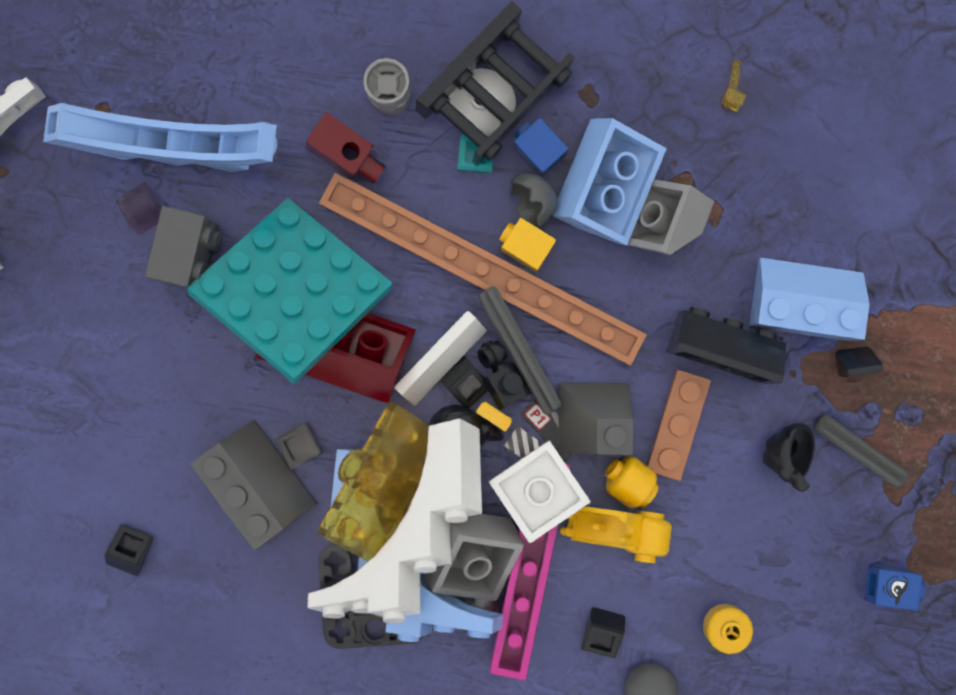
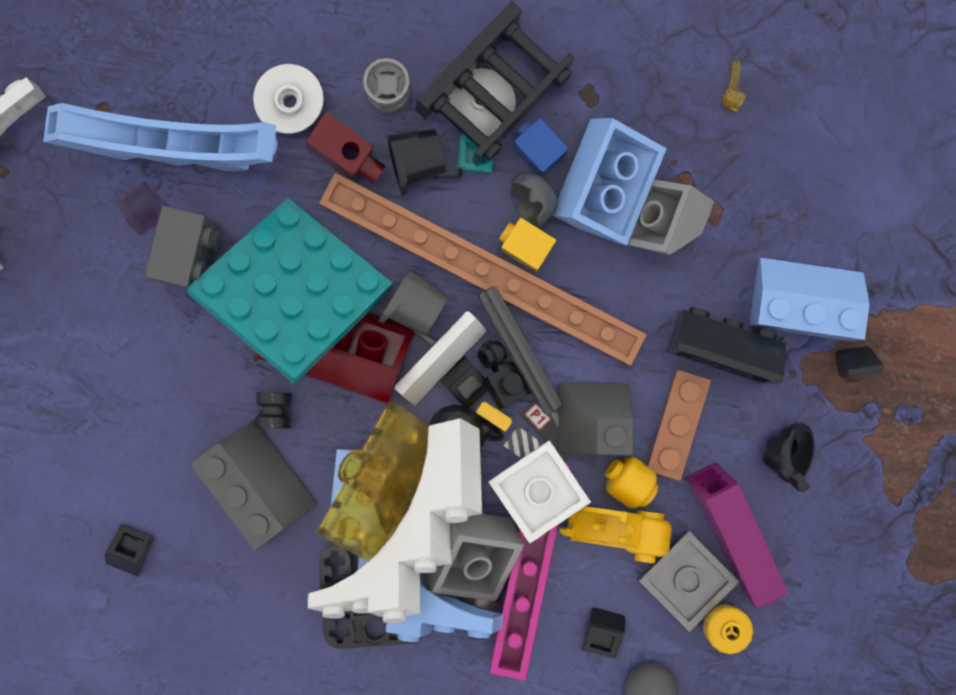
(273, 410): none -> black wheel
(286, 82): none -> white dish
(298, 445): black tile -> none
(416, 306): none -> dark grey hat
(418, 158): none -> black hat
(688, 580): none -> flat silver plate
(737, 534): none -> magenta slope
(861, 450): dark grey axle -> none
(894, 587): blue brick -> none

